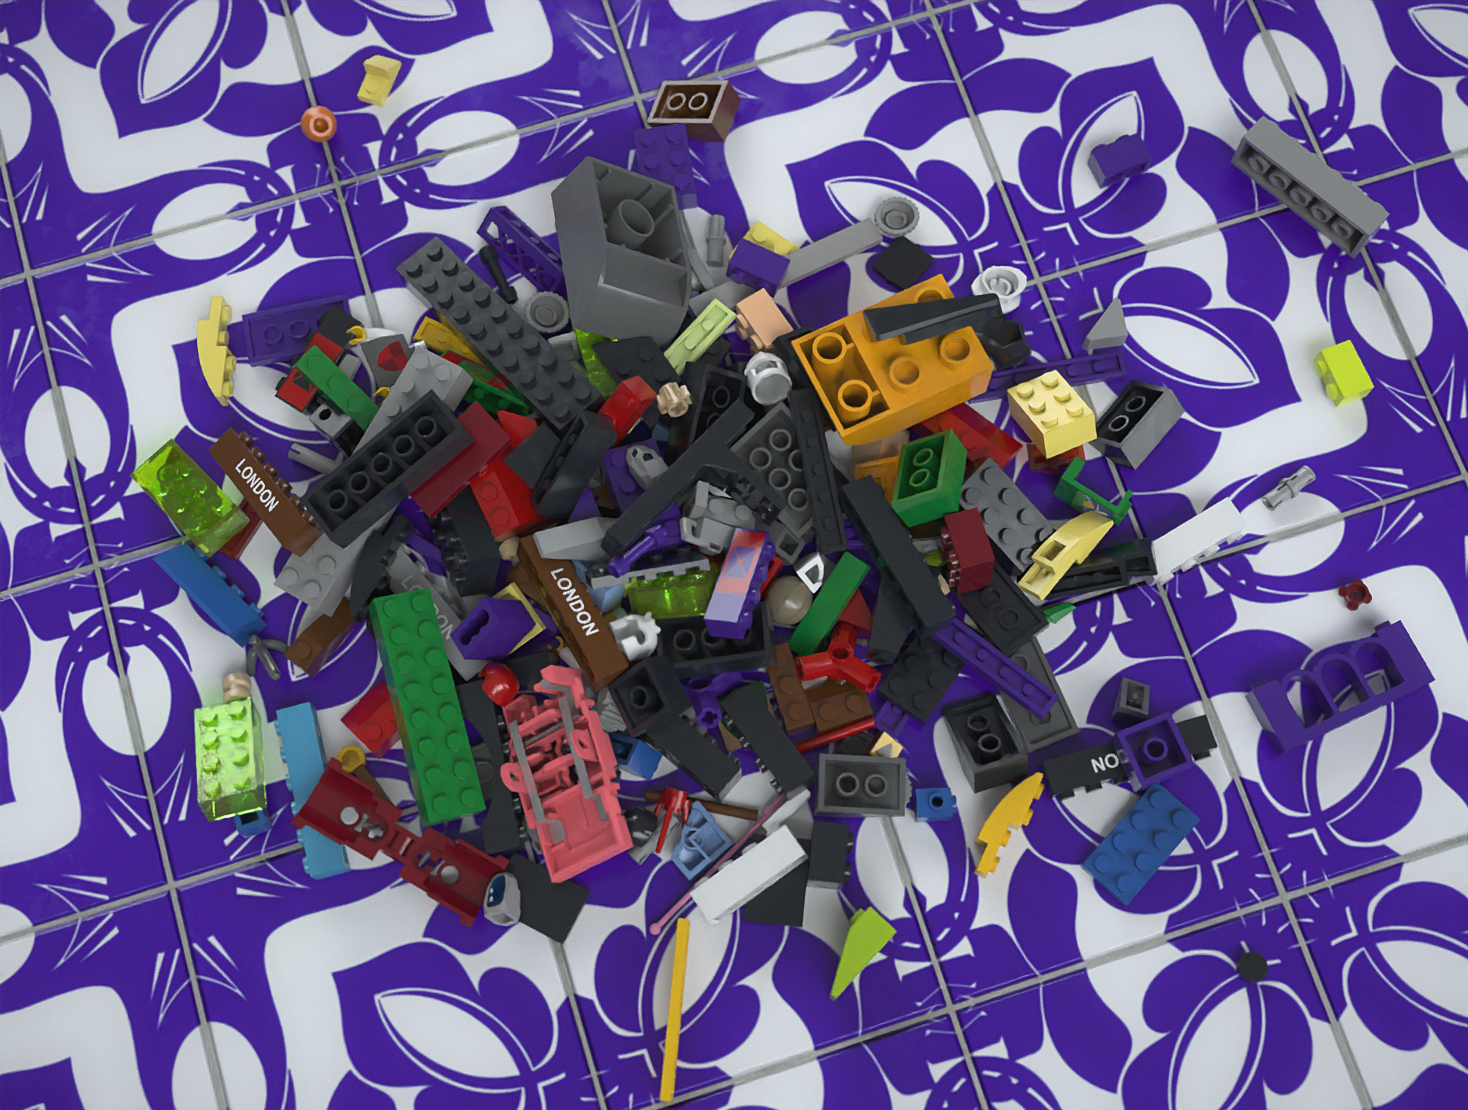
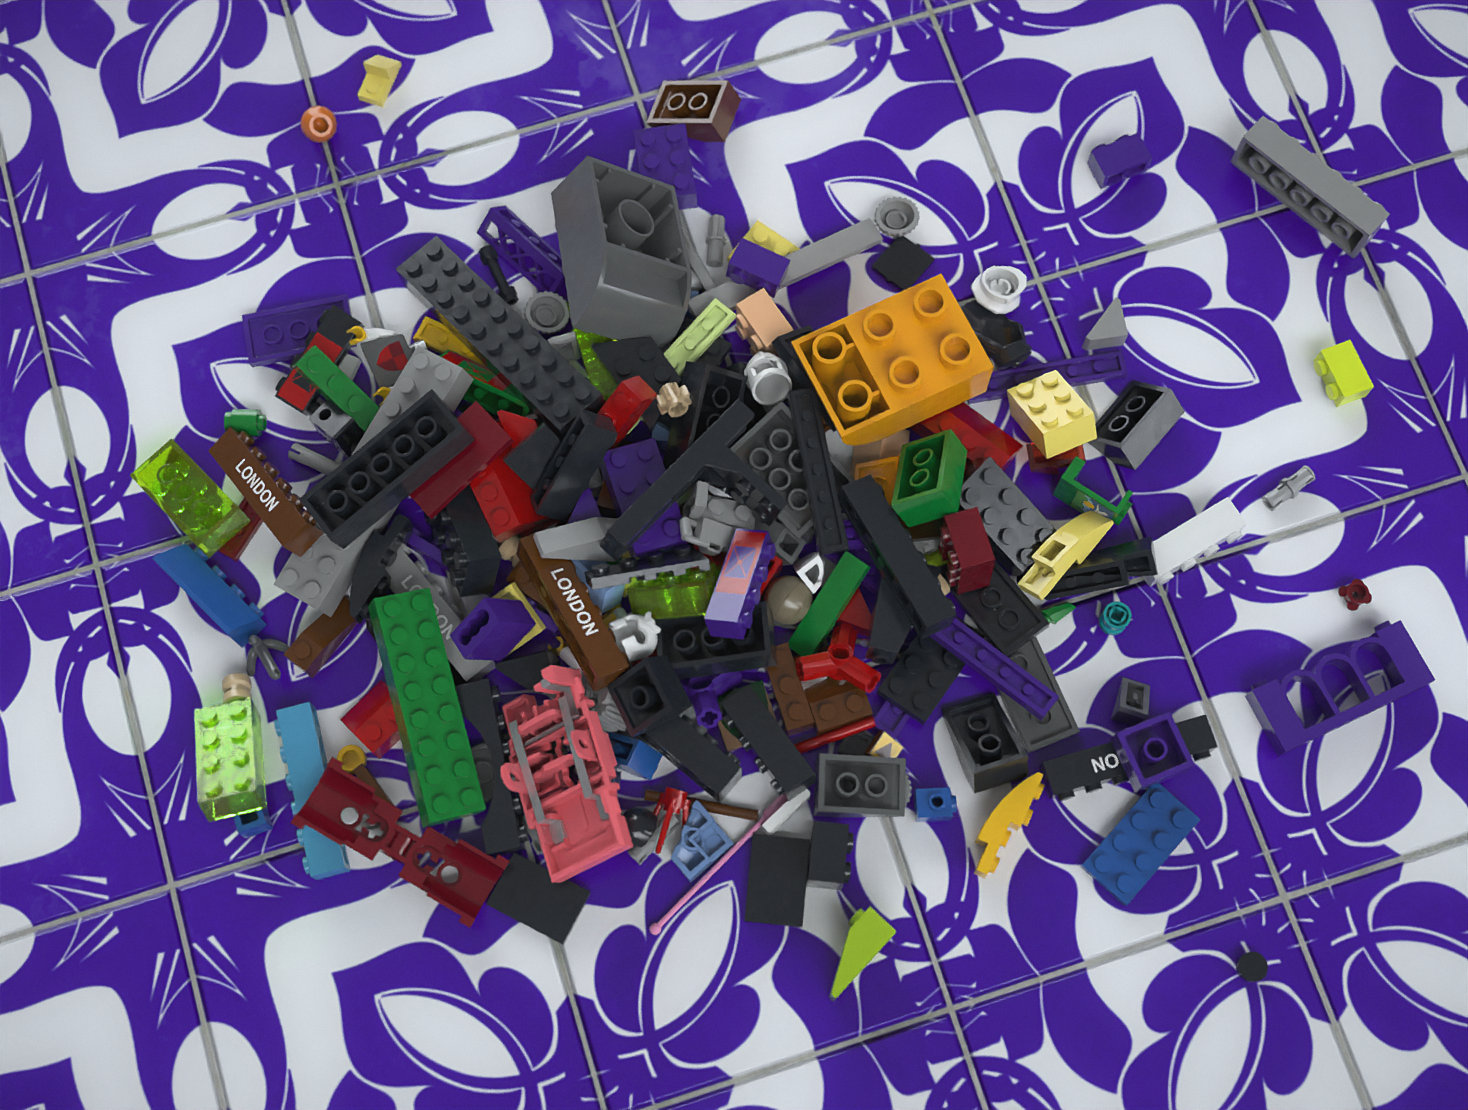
(213, 352): light yellow slope -> none
(246, 420): none -> green brick
(500, 683): red hair -> none
(503, 900): light grey rock -> none
(620, 564): dark purple bar -> none
(645, 465): light grey rock -> none
(675, 1010): yellow tile -> none
(749, 874): white brick -> none
(931, 318): black wedge -> none
(1112, 623): none -> teal wheel

